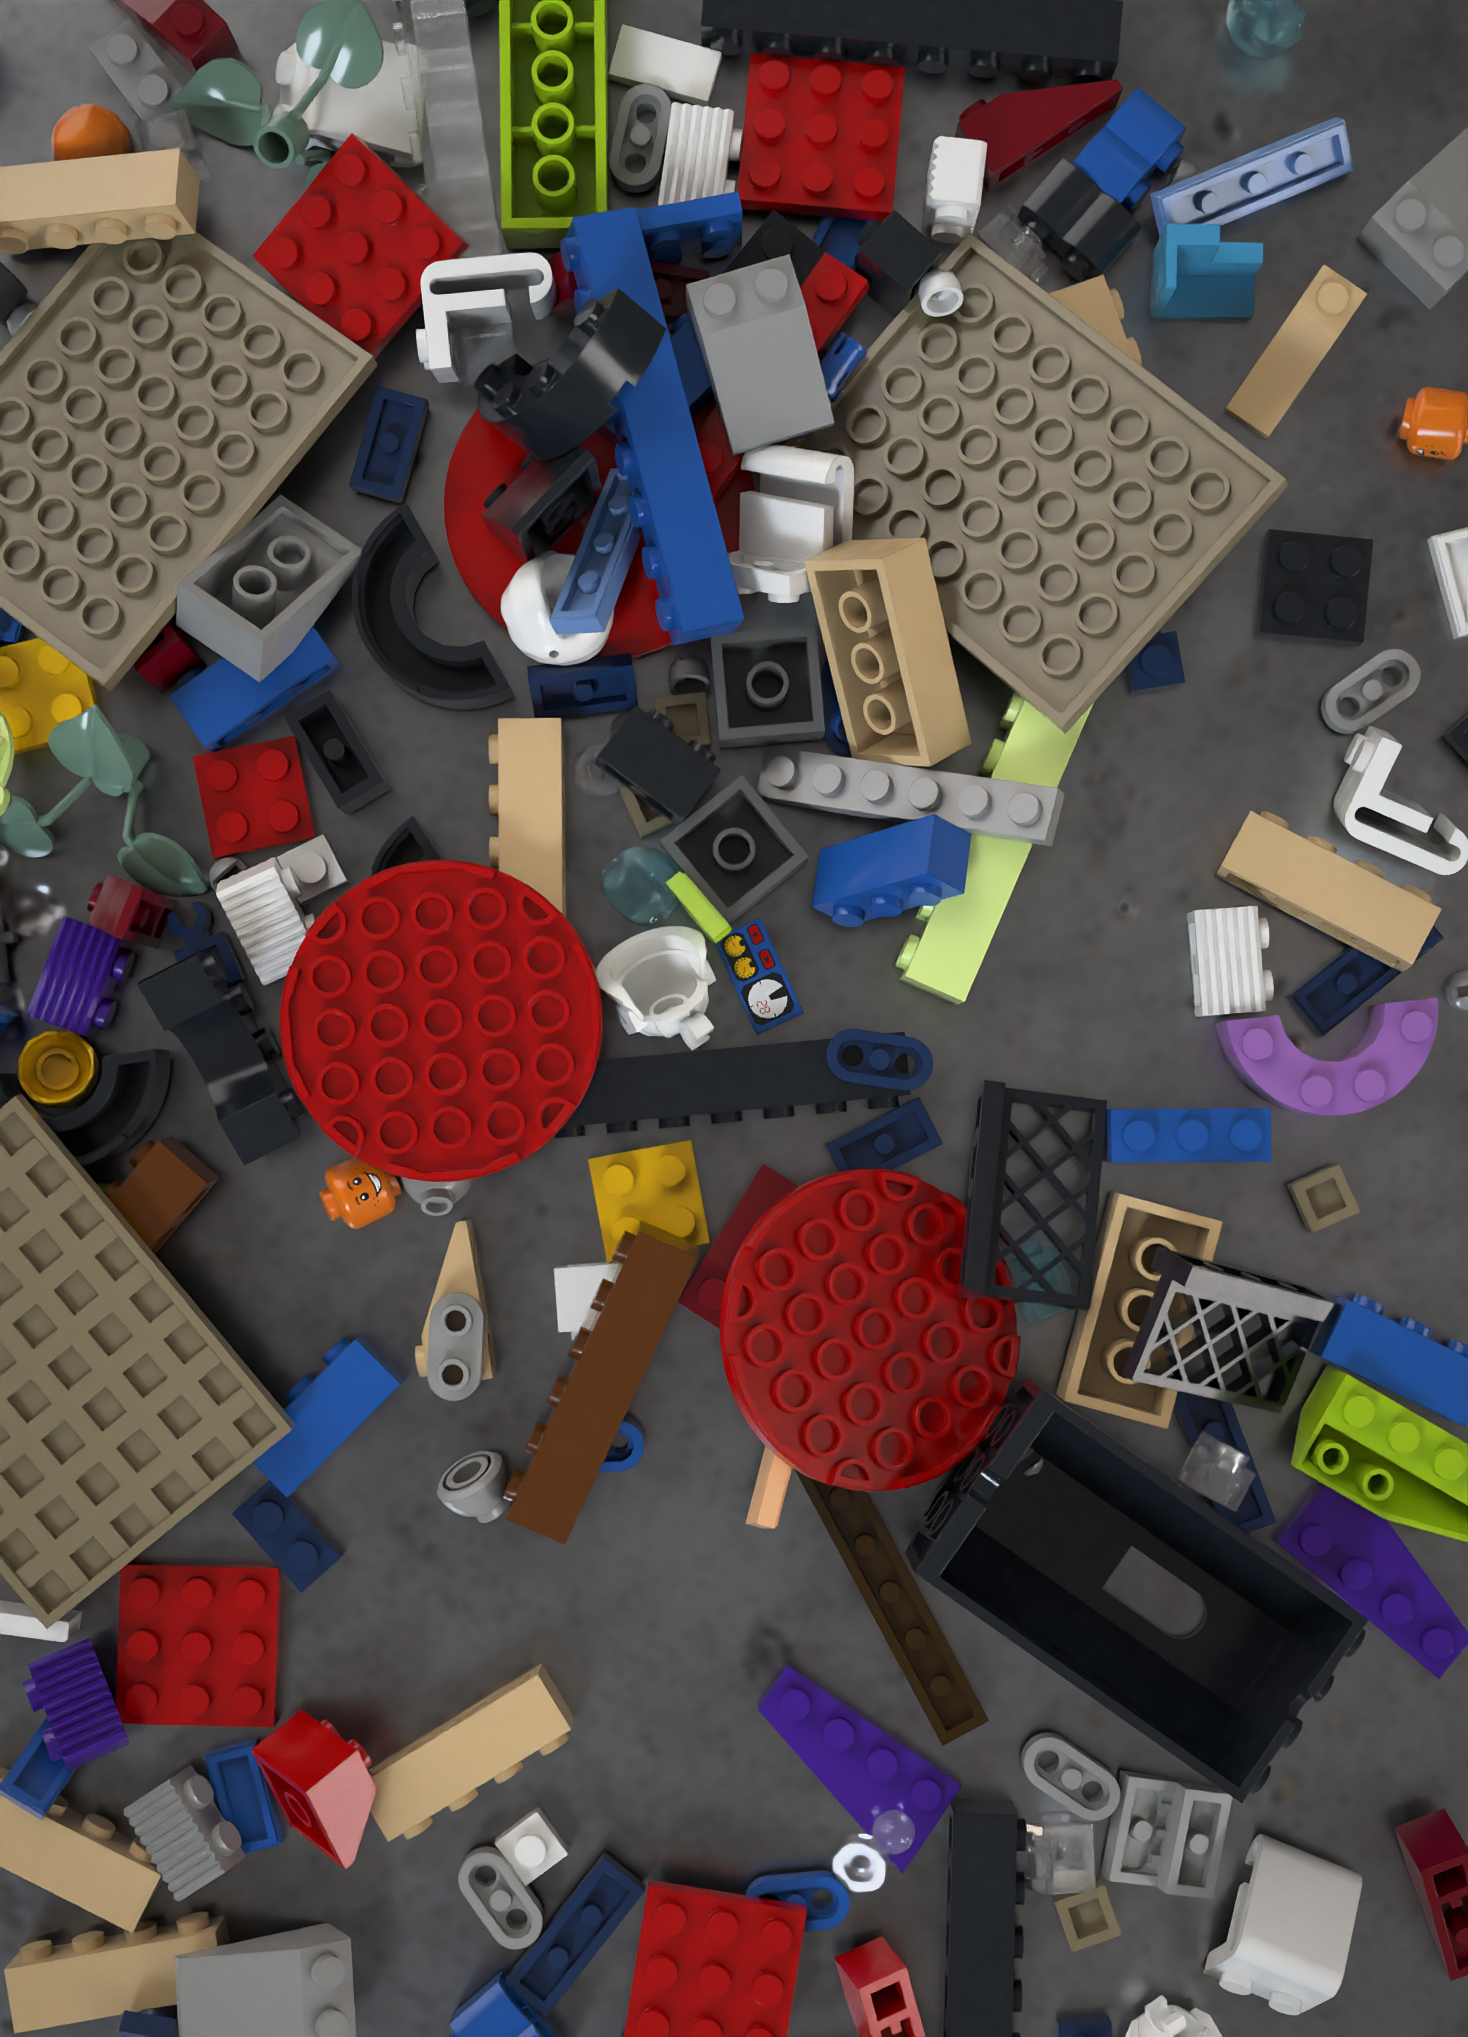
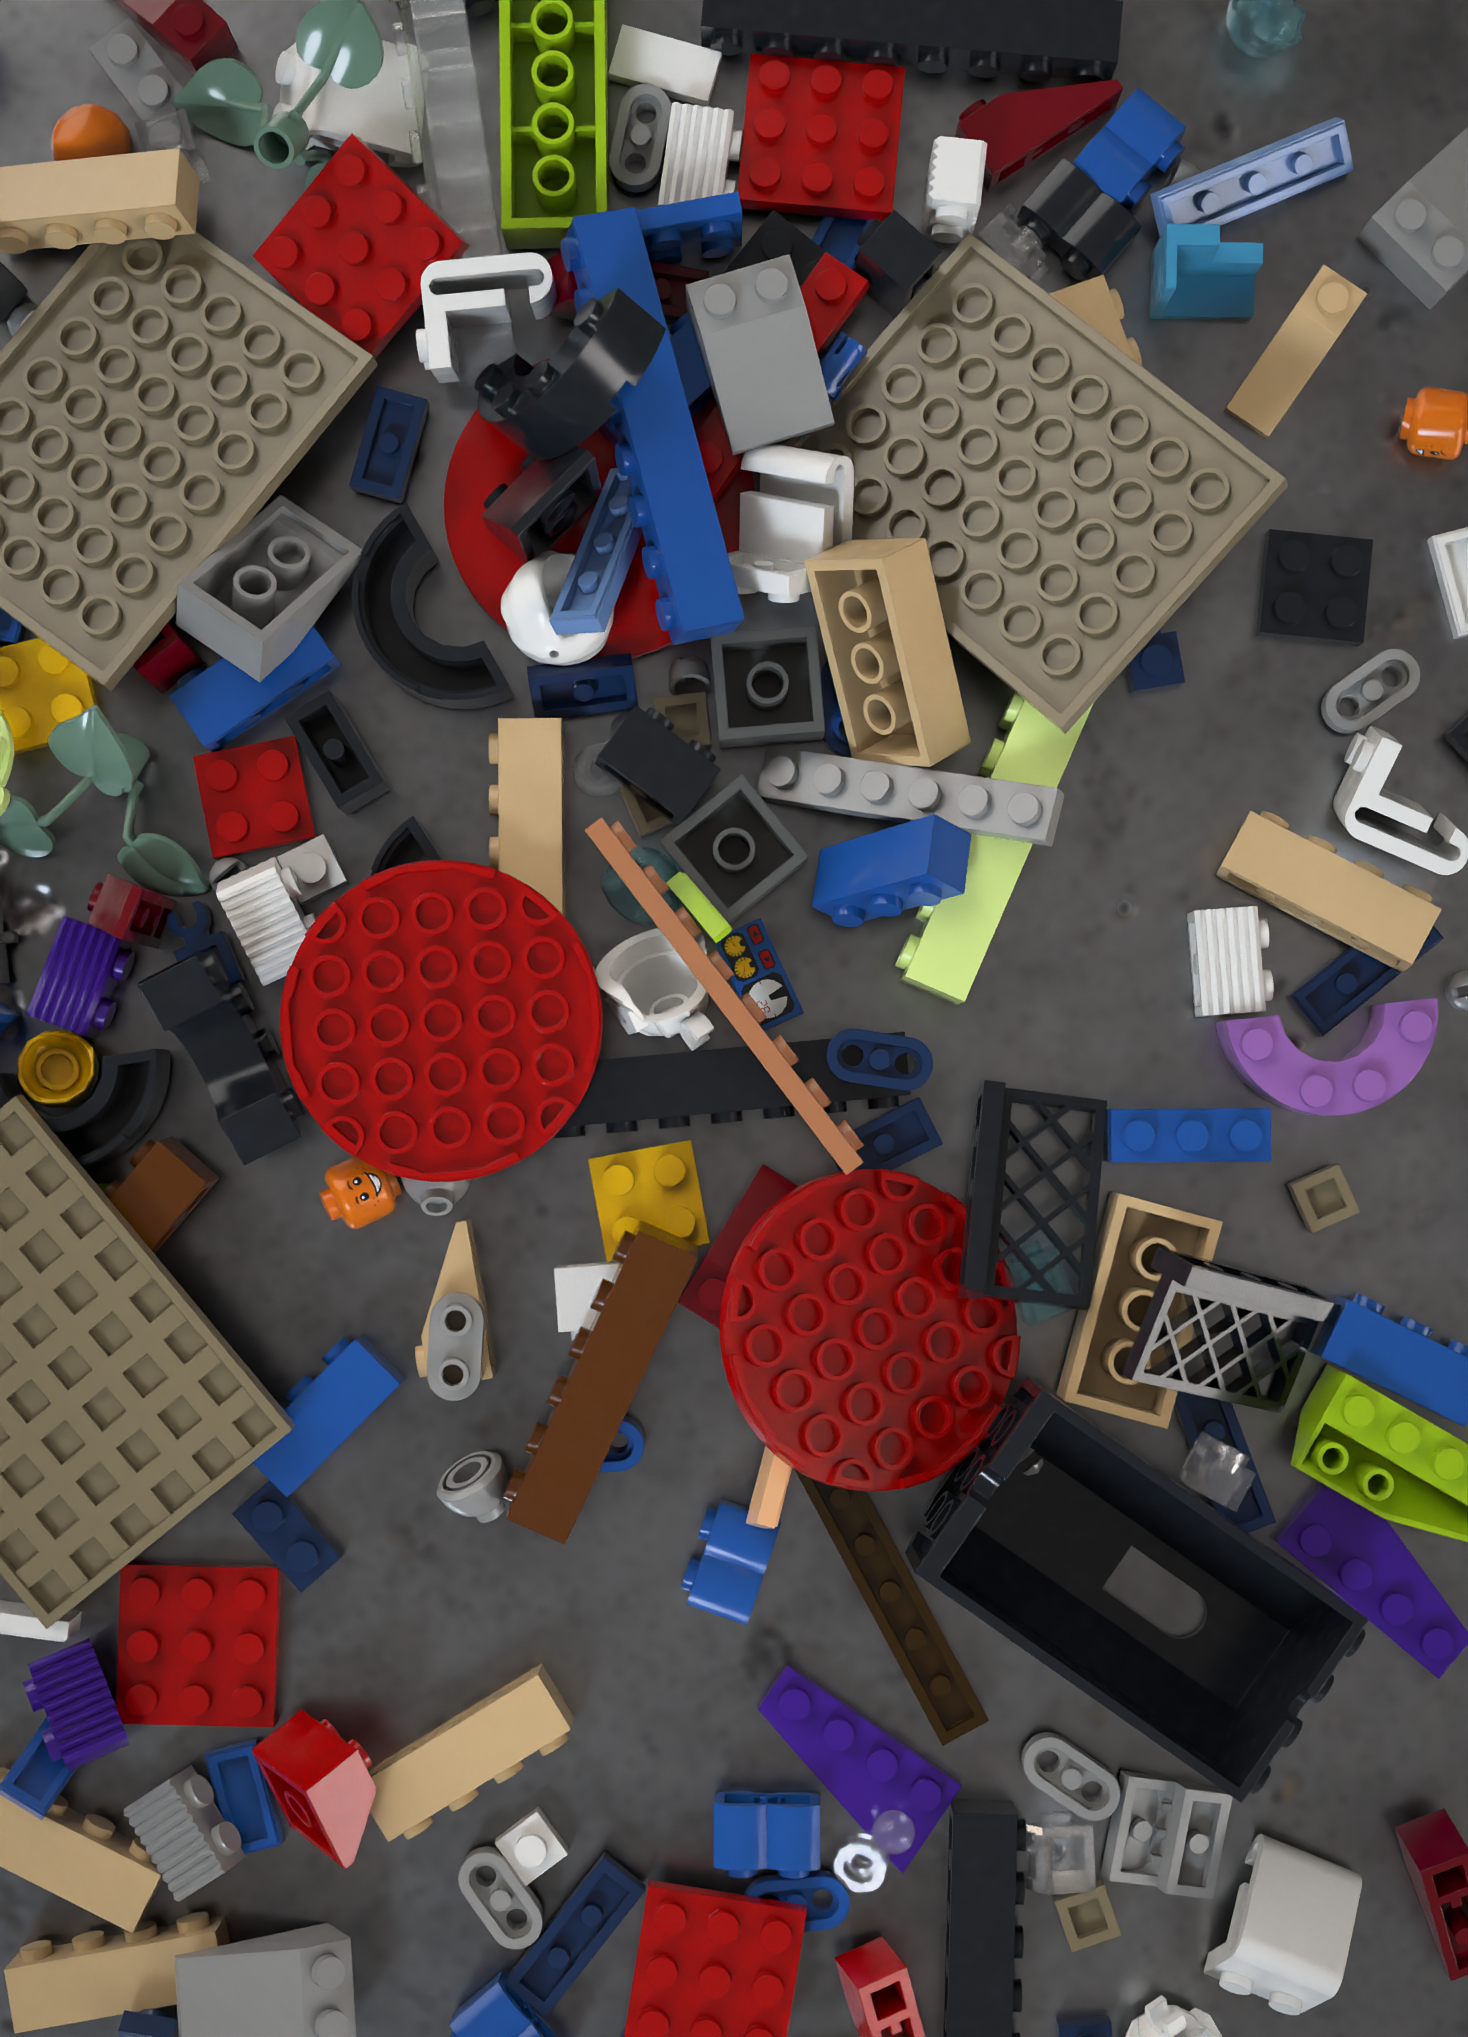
(713, 975): none -> nougat plate
(731, 1563): none -> blue brick
(767, 1832): none -> blue brick
(946, 292): white hinge -> none

